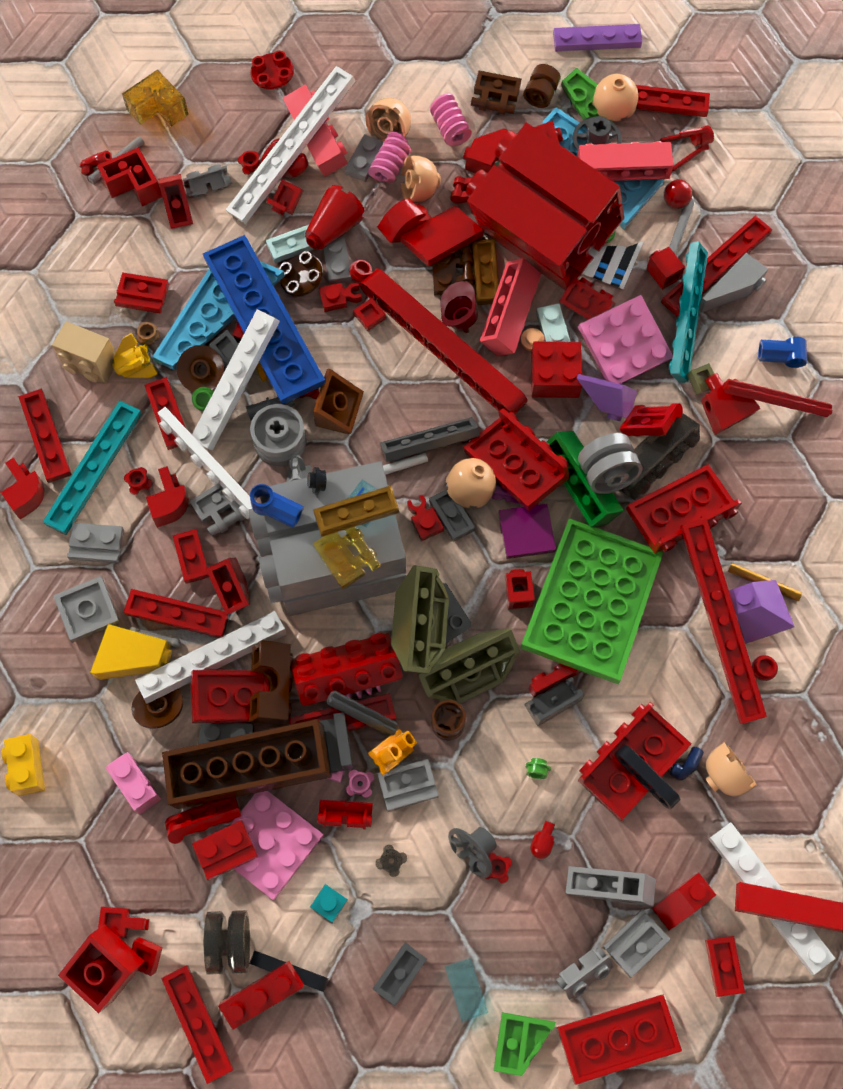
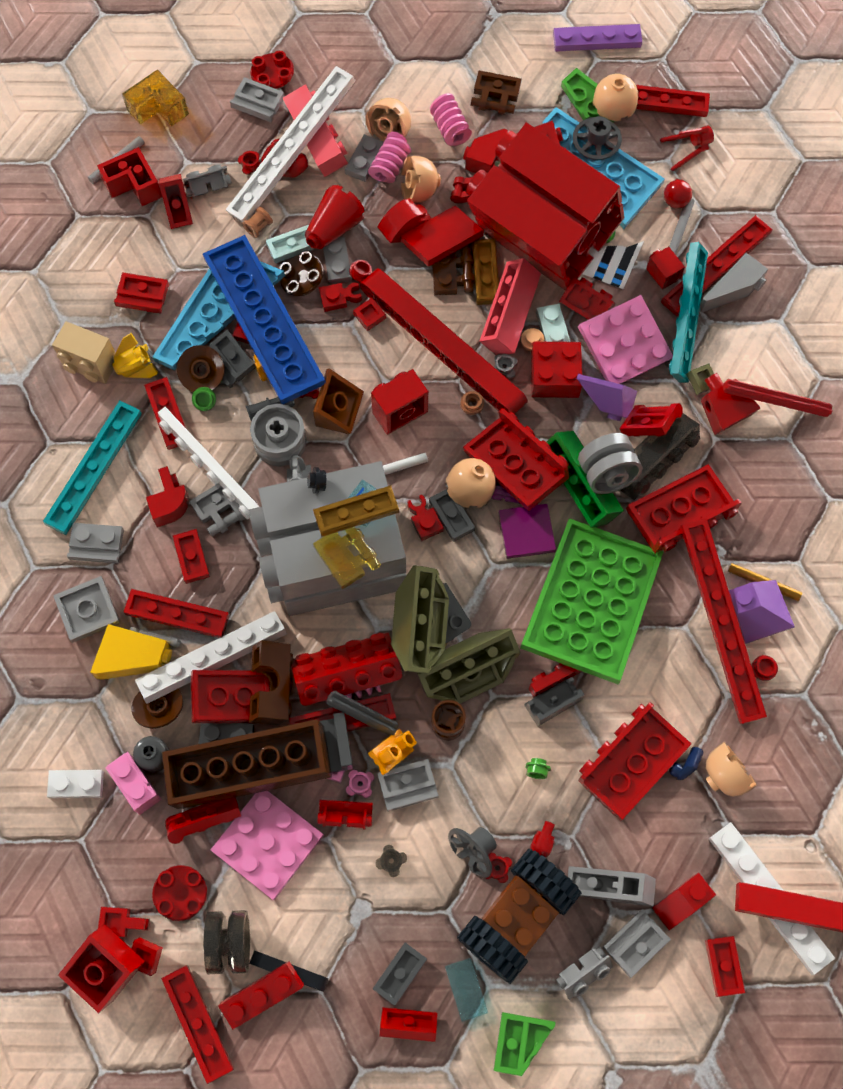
(23, 765): yellow brick -> none
(26, 493): red brick -> none
(45, 436): red plate -> none
(75, 784): none -> white plate
(89, 163): red arm -> none
(135, 474): red plate -> none
(144, 748): none -> dark grey head
(145, 328): medium nougat plate -> none
(179, 893): none -> red dish
(224, 850): red plate -> none
(229, 584): red slope -> none
(235, 379): white plate -> none
(257, 99): none -> light grey plate
(257, 222): none -> nougat bush
(277, 507): blue piece -> none
(285, 198): red bracket -> none
(328, 903): teal plate -> none
(399, 401): none -> red brick
(408, 1024): none -> red plate
(429, 439): dark grey plate -> none
(459, 306): dark red piece -> none
(472, 396): none -> nougat plate
(507, 360): none -> light grey plate
(520, 579): red brick -> none
(520, 915): none -> plate
(542, 85): reddish brown wheel -> none
(619, 1039): red plate -> none
(629, 160): coral brick -> none
(647, 777): black beam -> none
(791, 352): blue piece -> none

